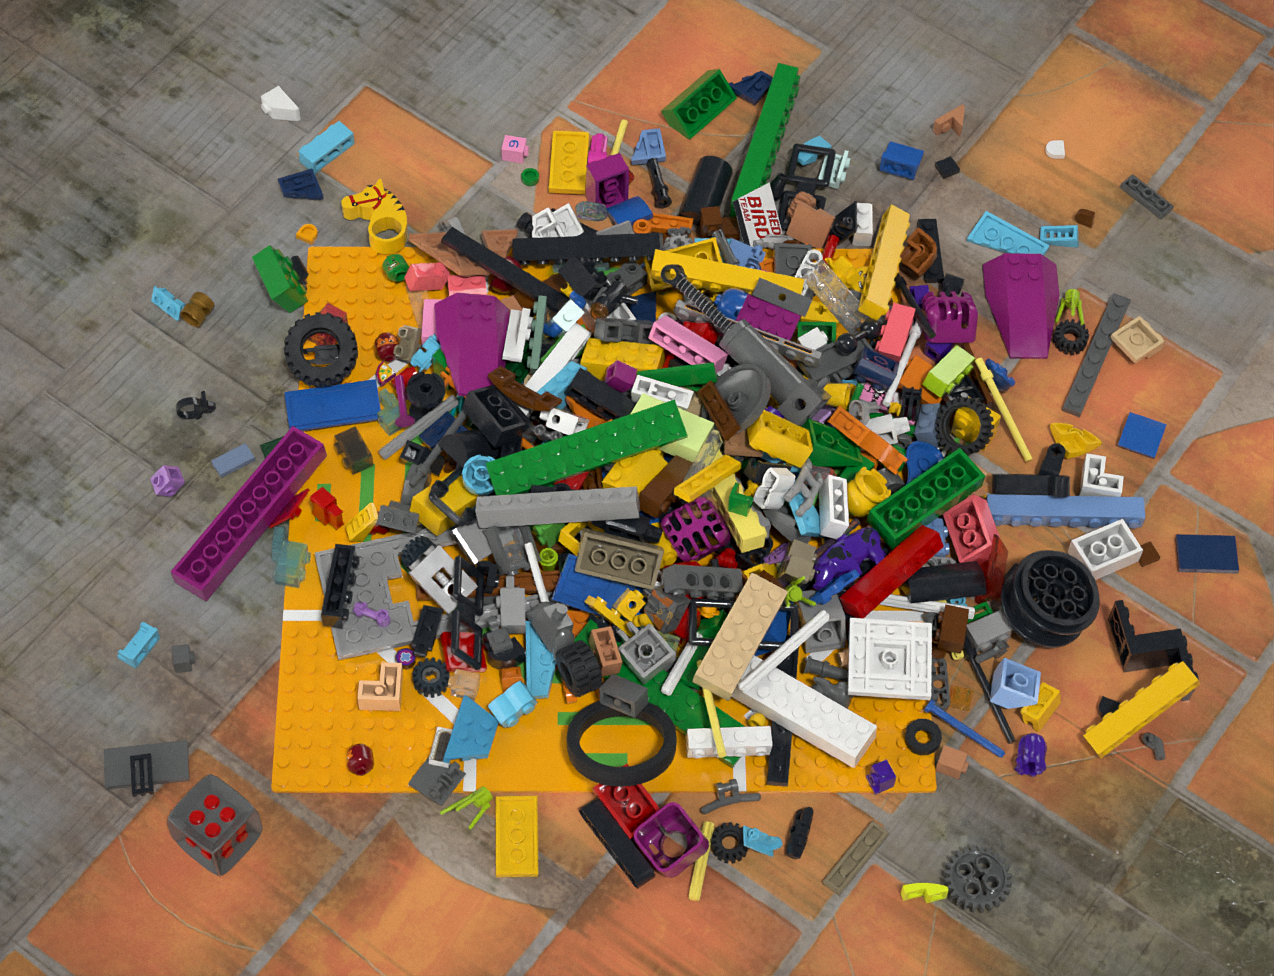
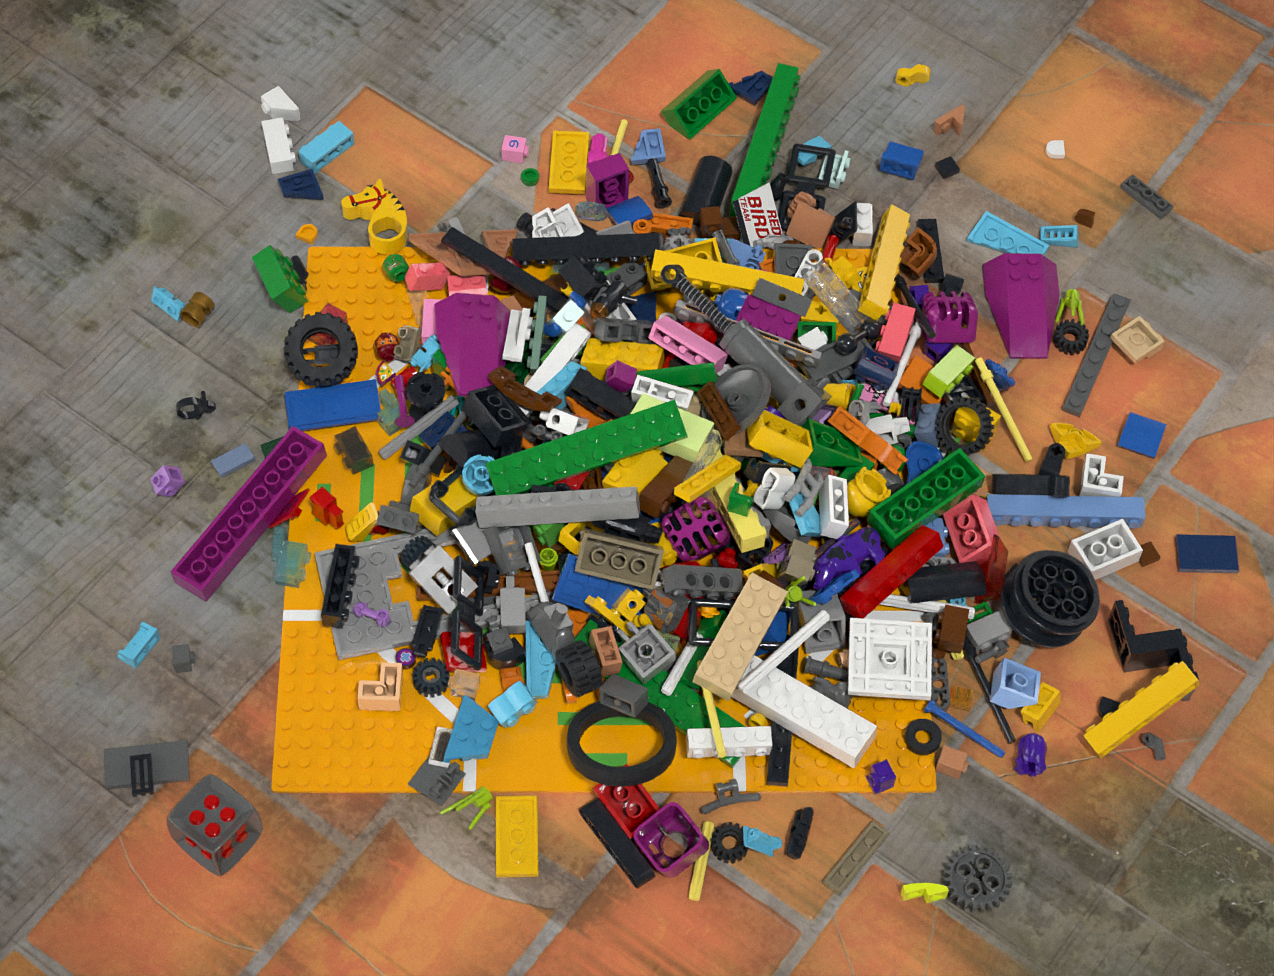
(278, 145): none -> white brick
(360, 759): dark red head -> none
(918, 73): none -> yellow piece

